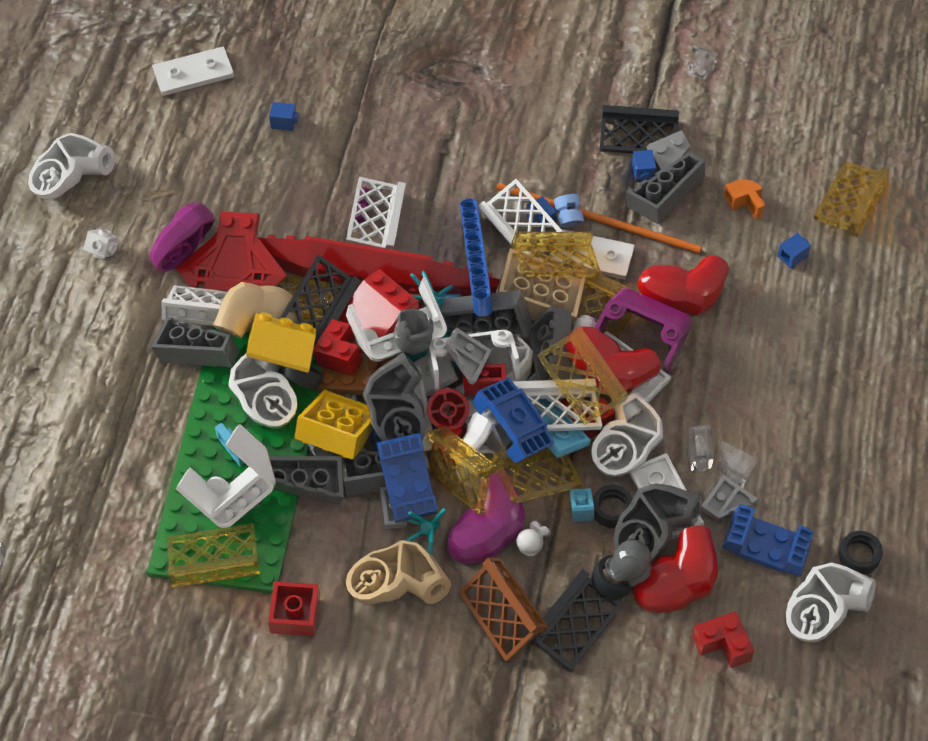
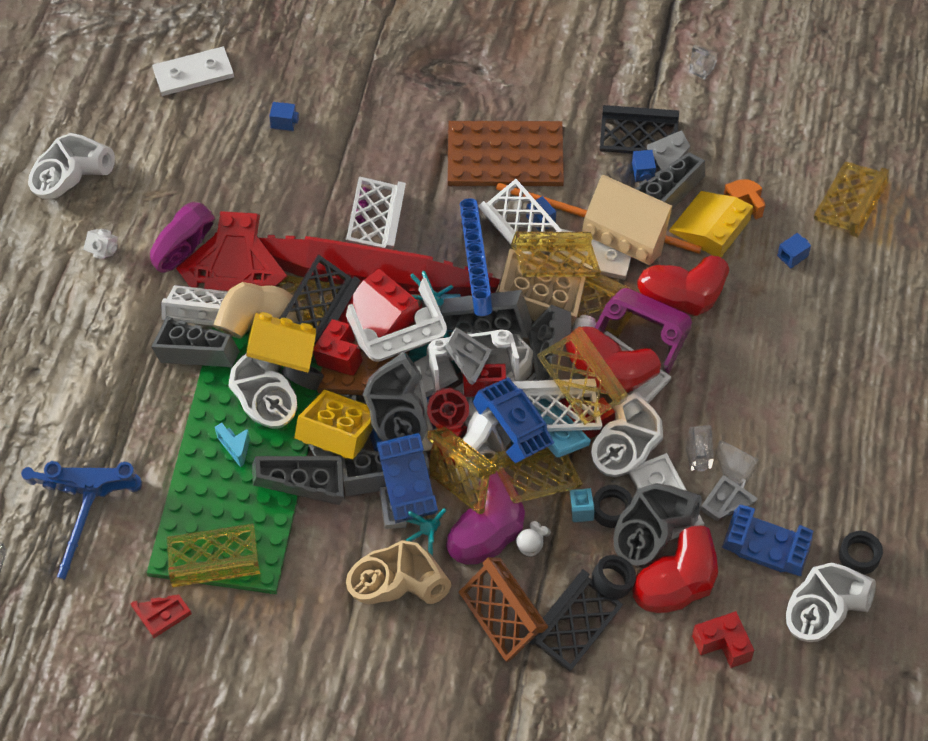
(85, 481): none -> blue piece
(161, 613): none -> red wing
(229, 502): white windscreen -> none
(294, 608): red brick -> none
(413, 331): dark grey hair -> none
(505, 151): none -> dark orange plate
(570, 217): light blue wheel -> none
(627, 220): none -> tan slope
(630, 563): dark grey hair -> none
(713, 221): none -> yellow slope

